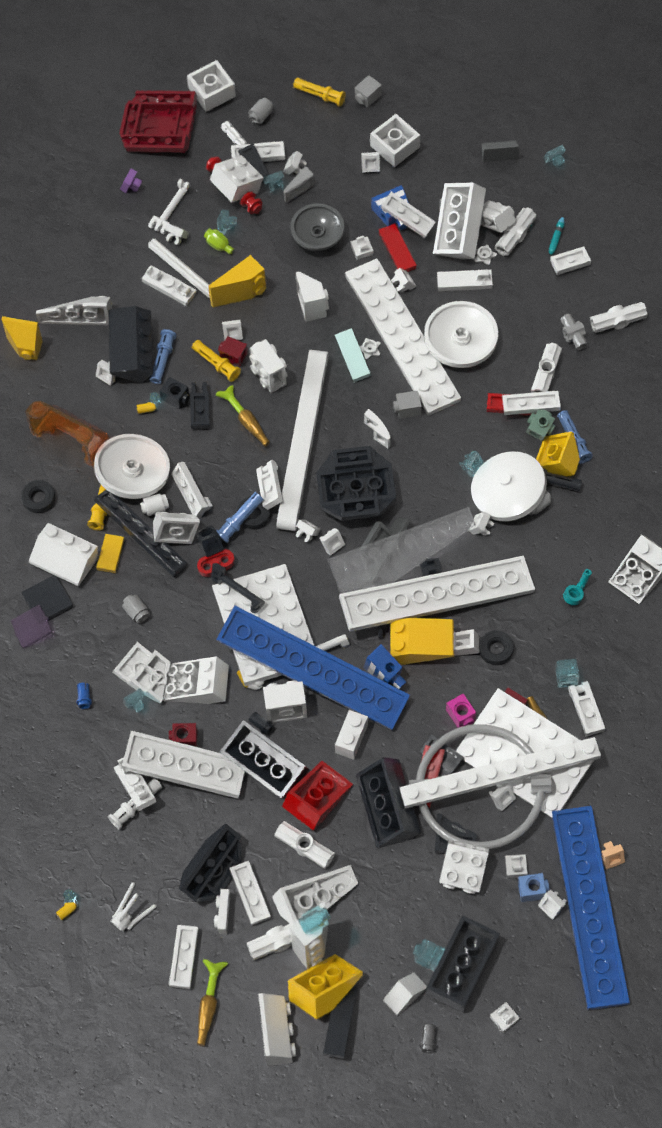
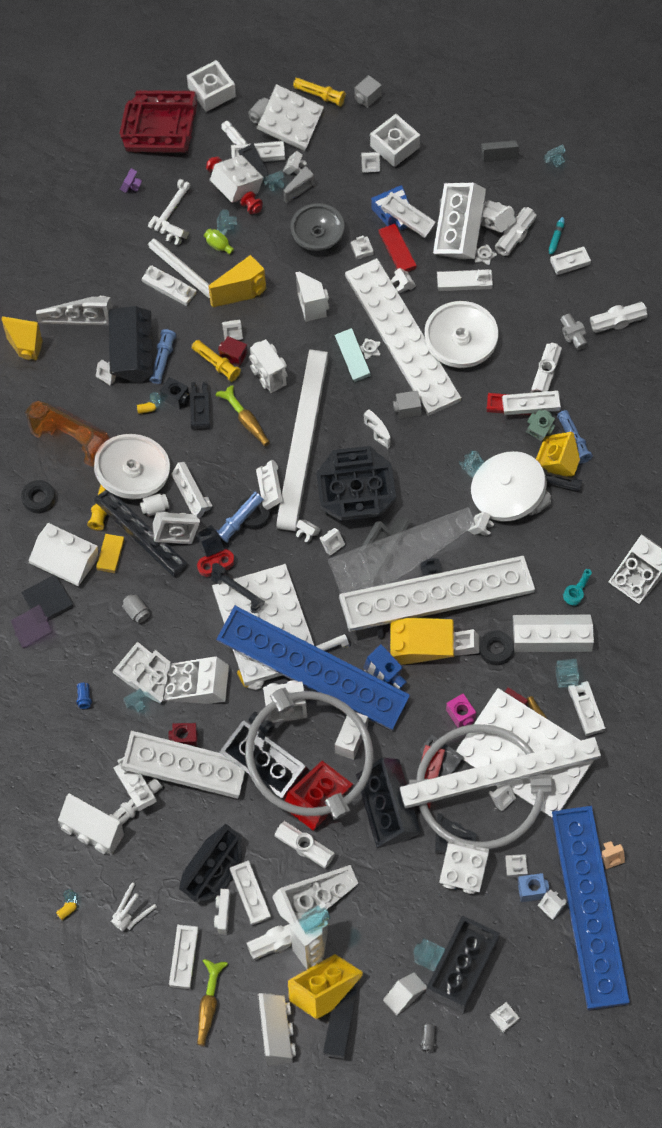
(90, 825): none -> white slope
(290, 117): none -> white plate
(335, 804): none -> light grey piece
(552, 633): none -> white slope

